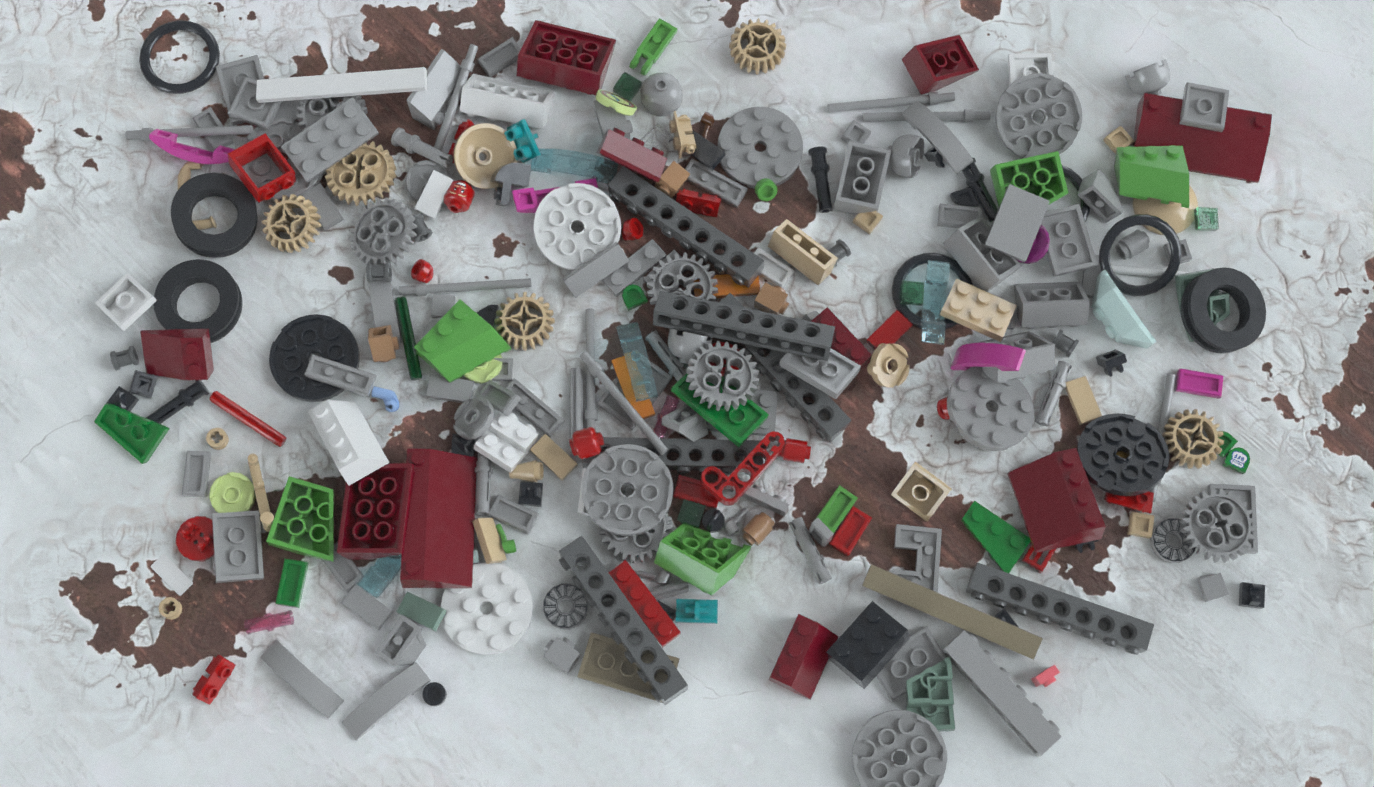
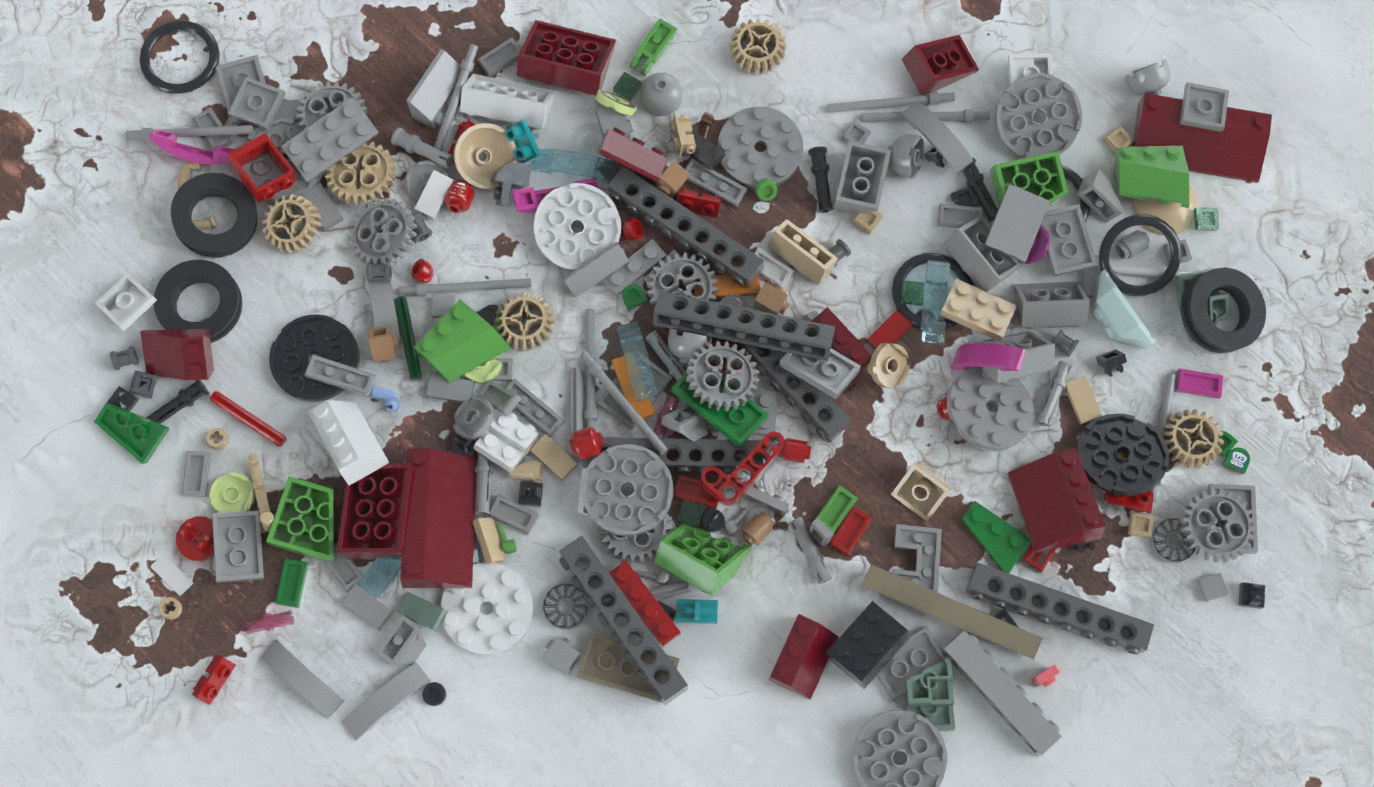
(341, 85): white tile -> none

